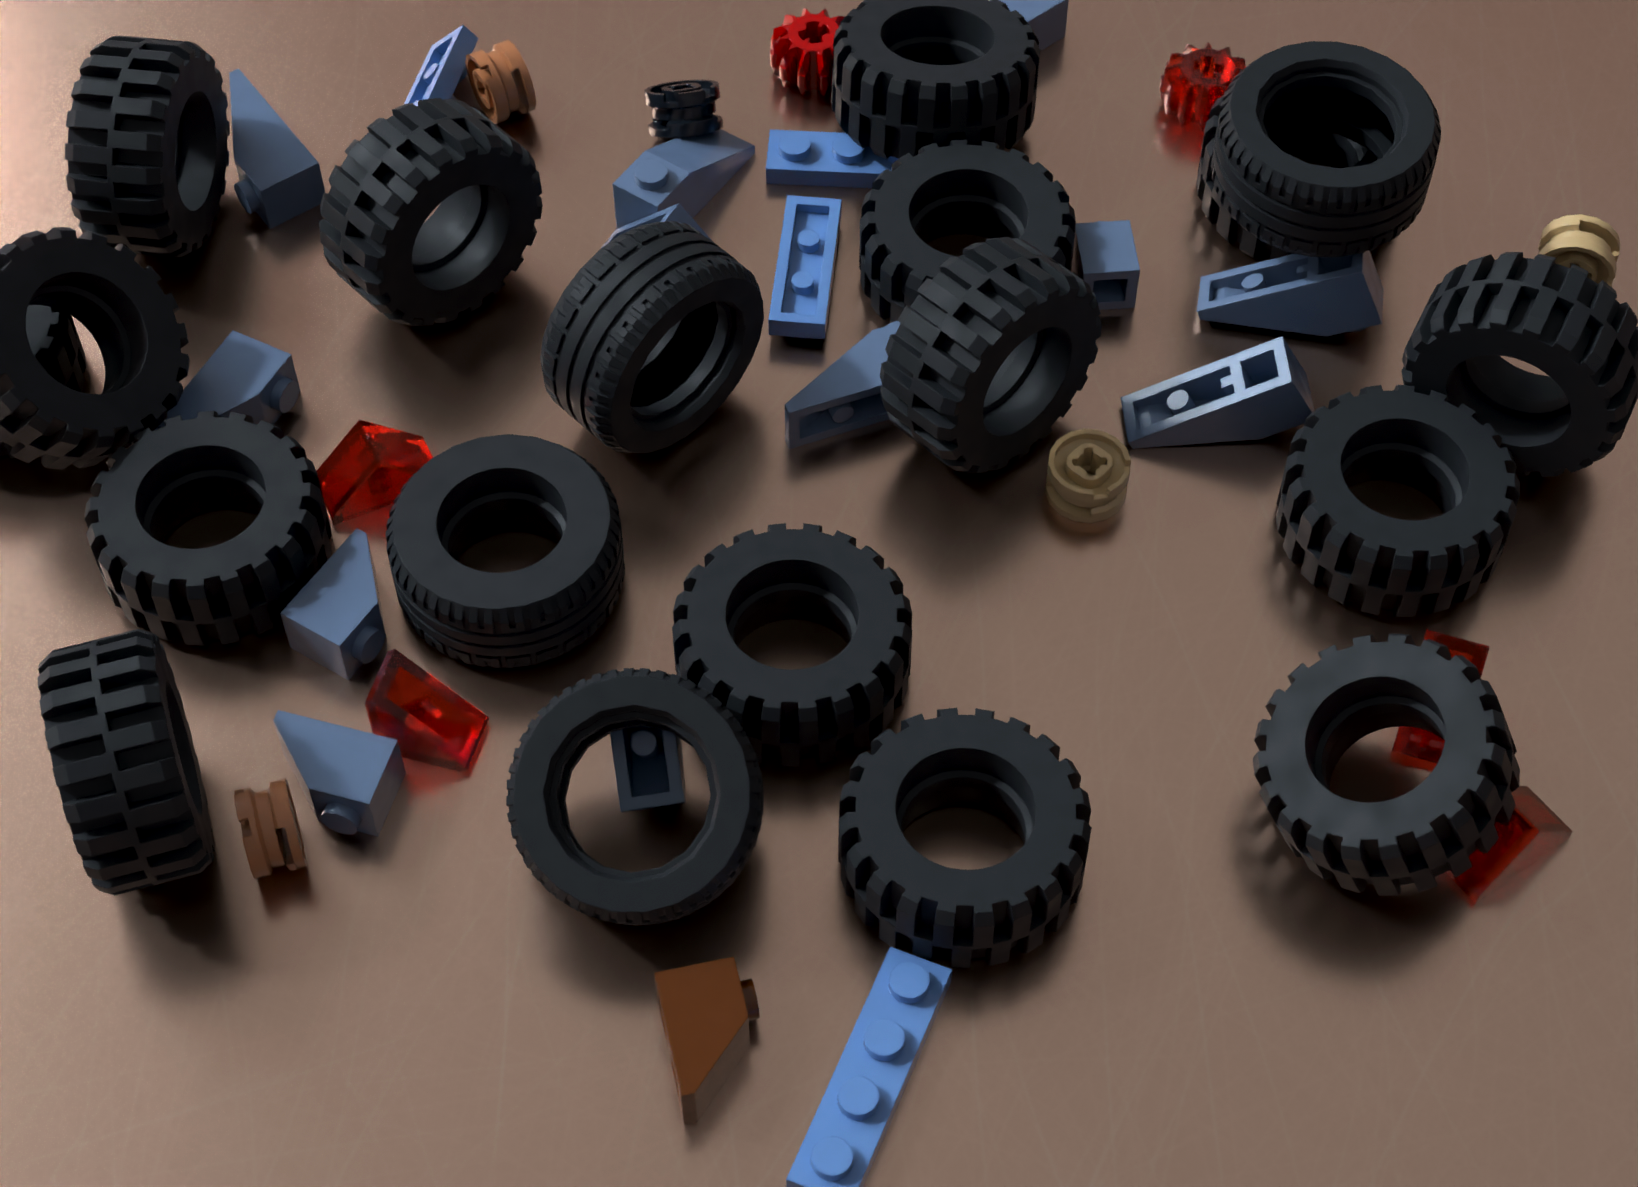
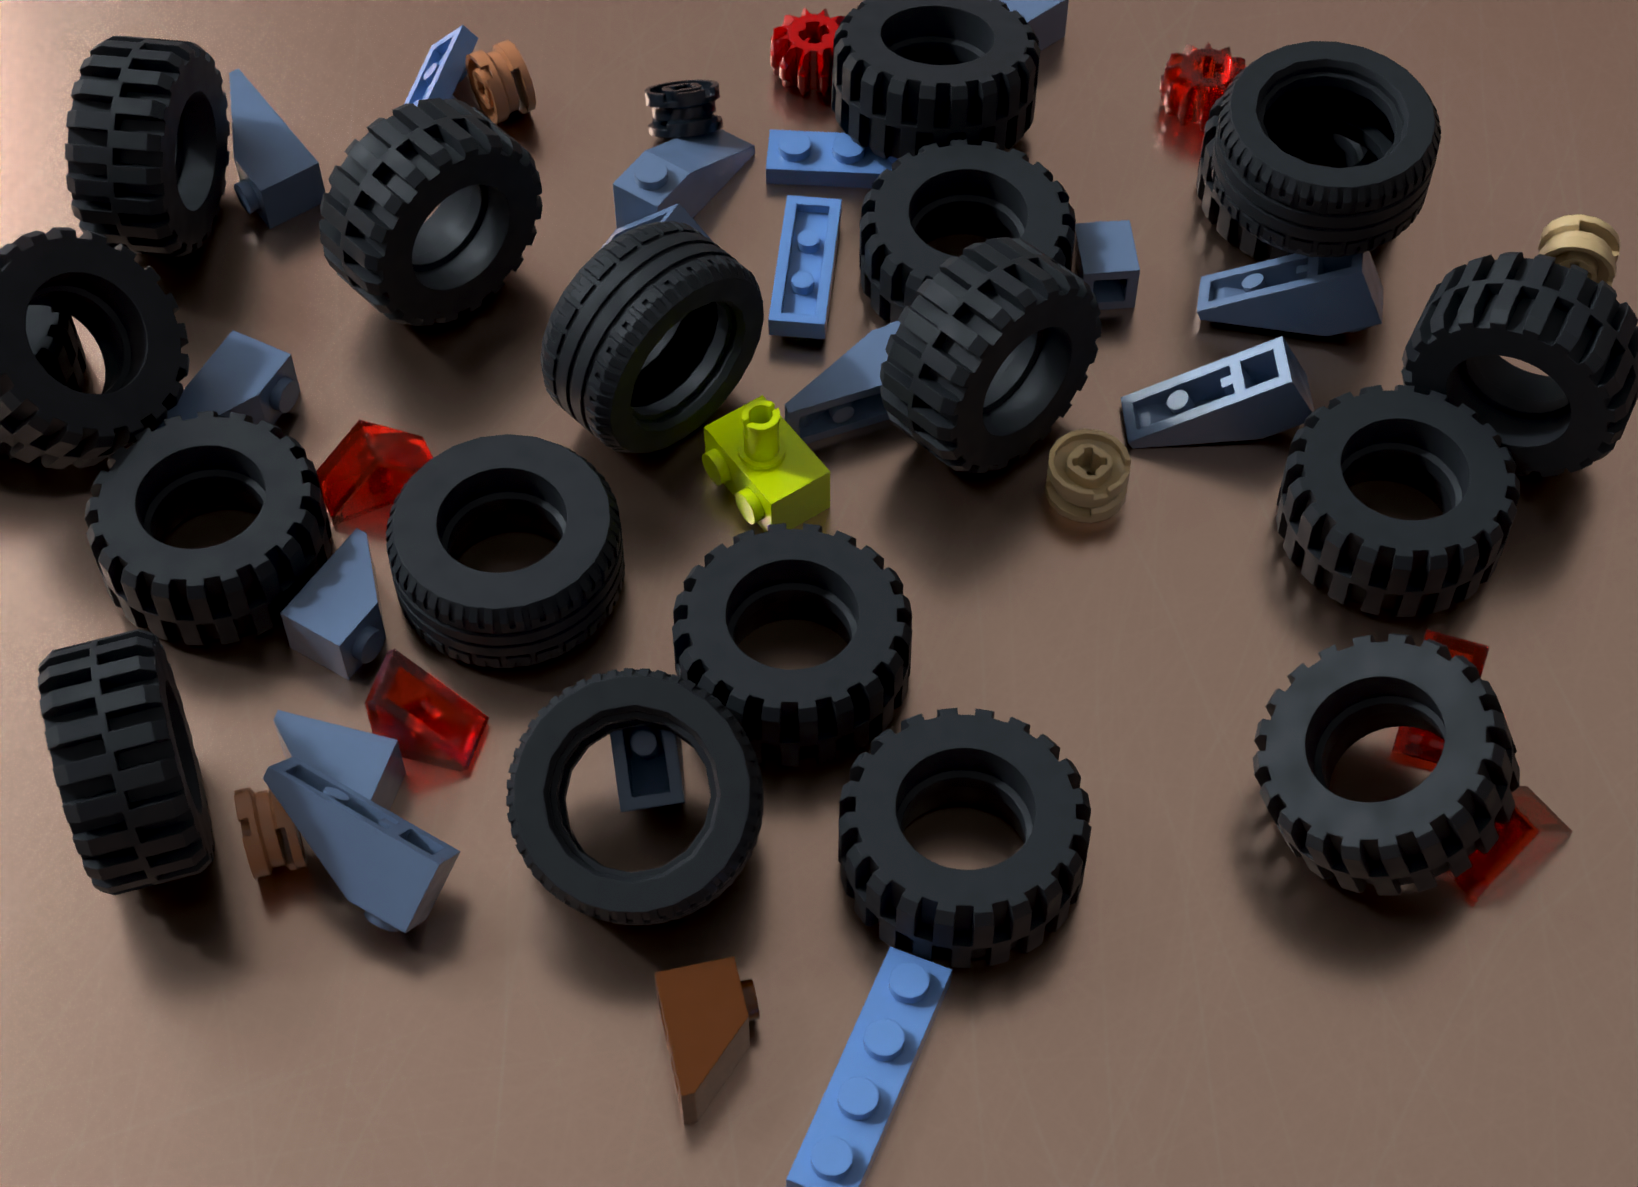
(367, 850): none -> sand blue slope
(766, 466): none -> neon yellow brick

